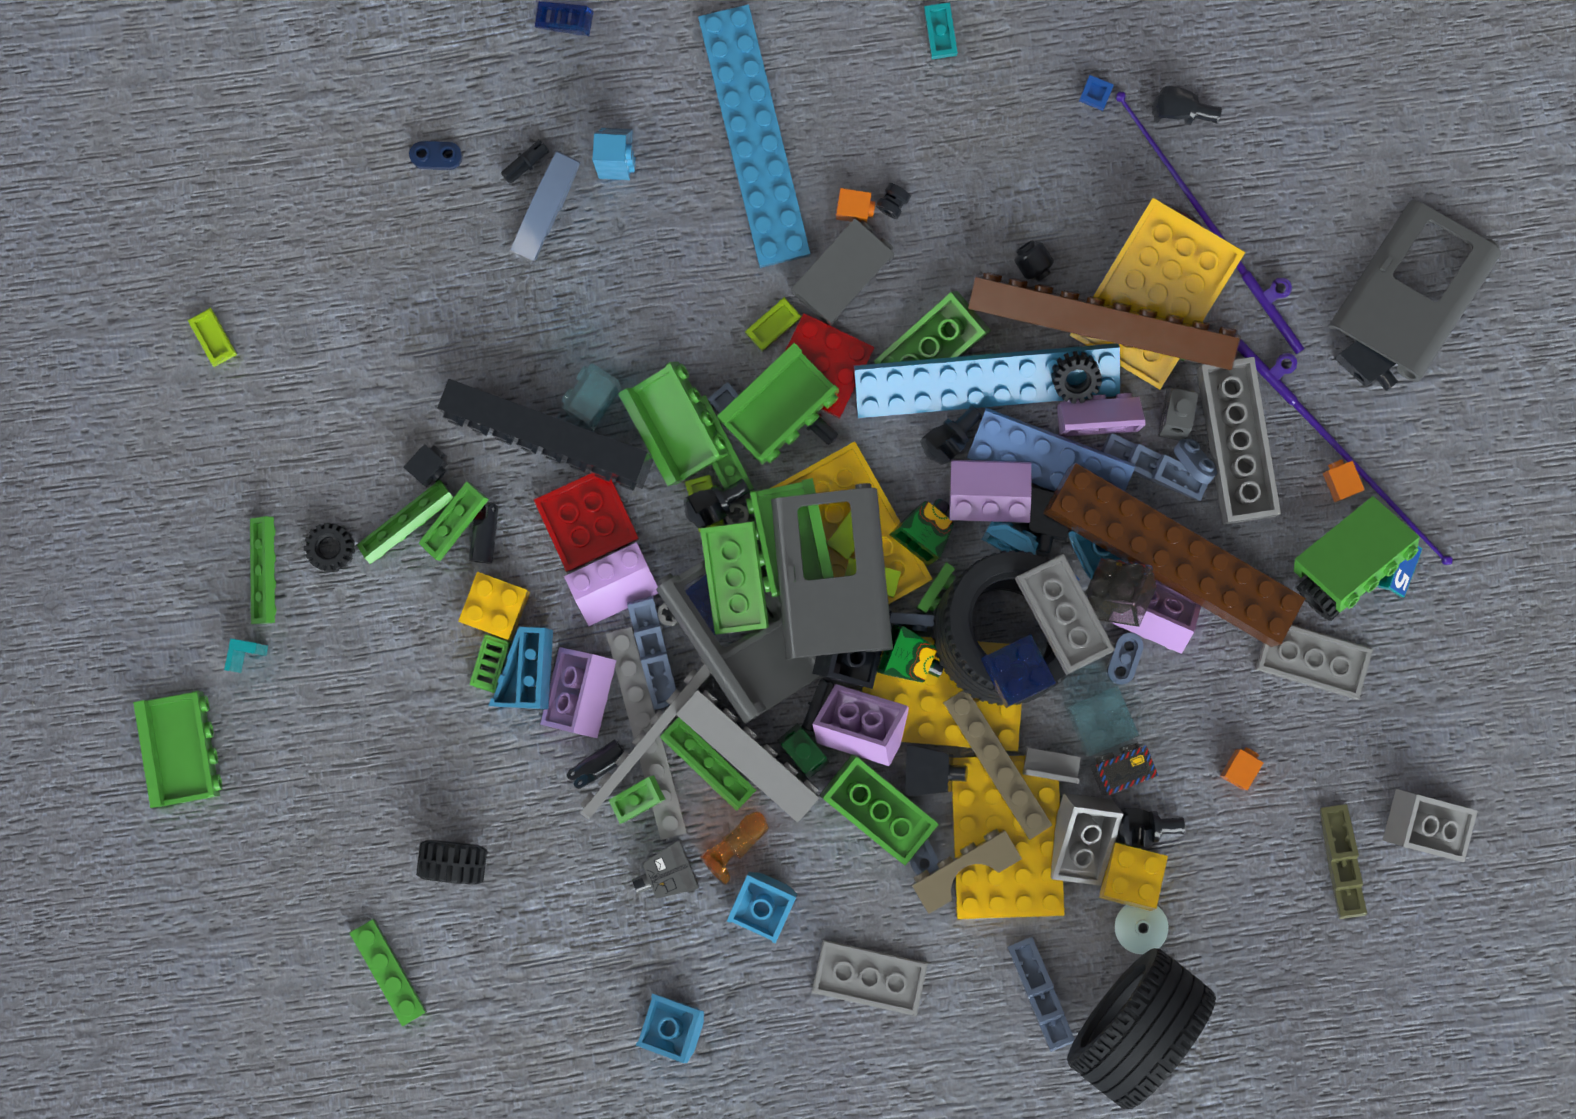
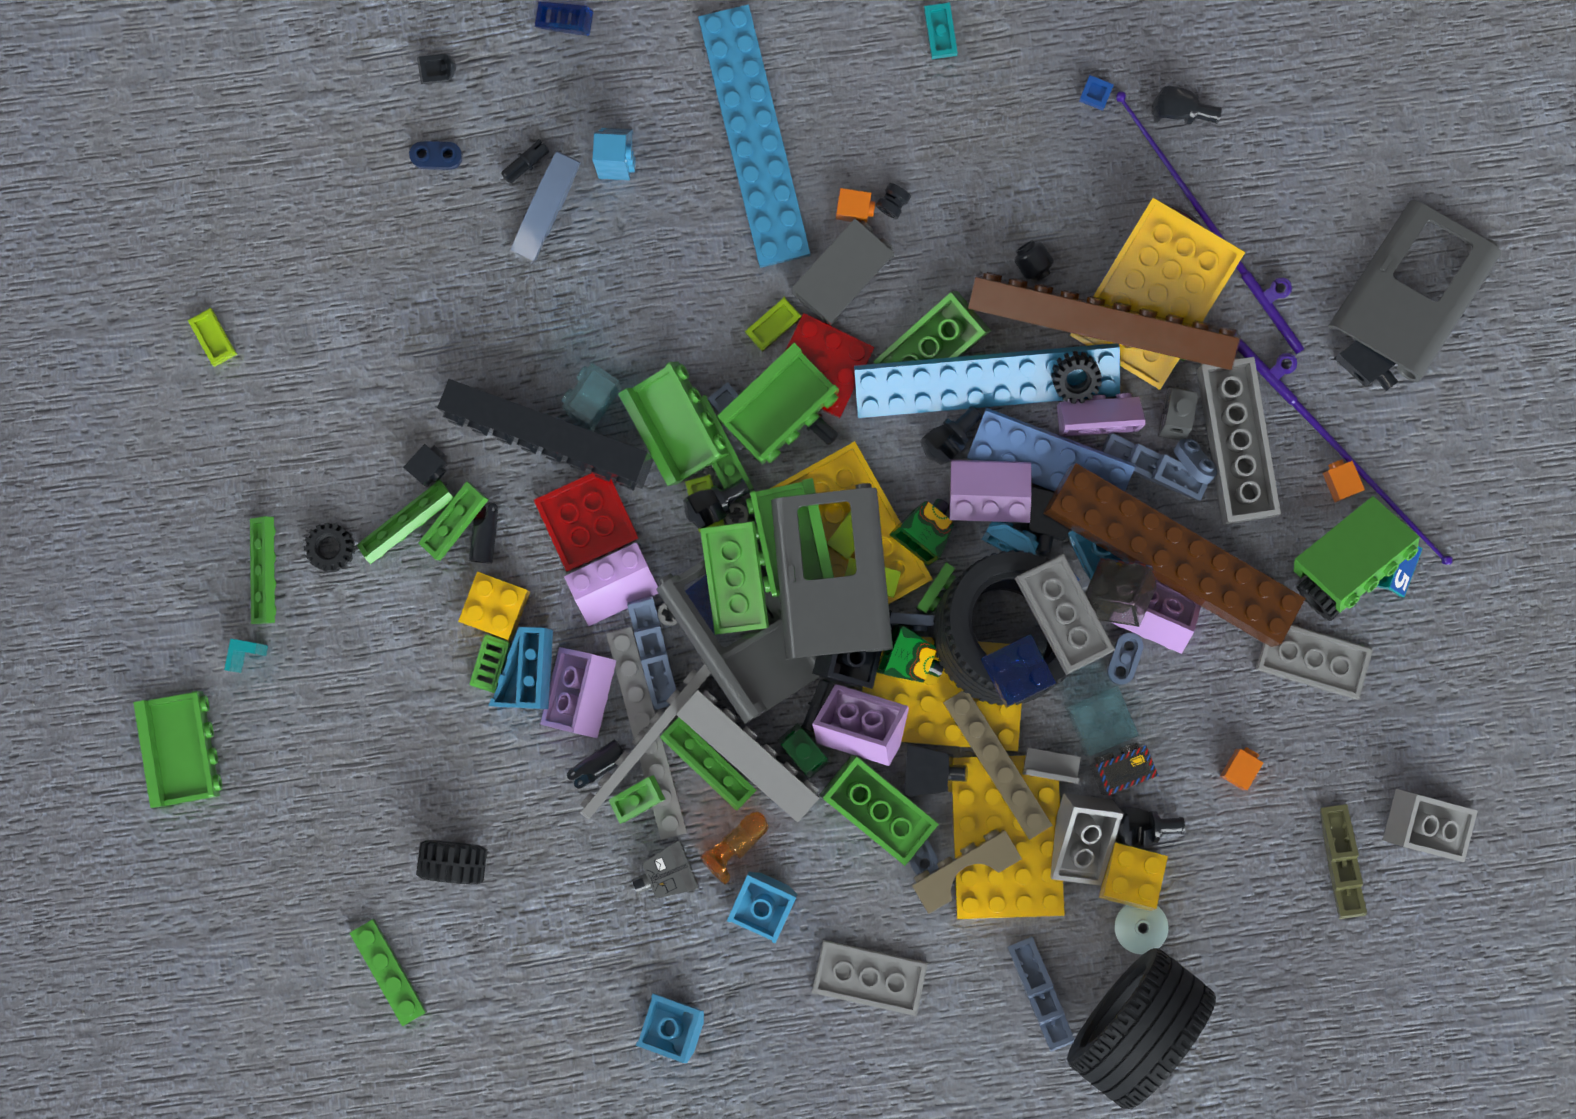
(436, 68): none -> black plate

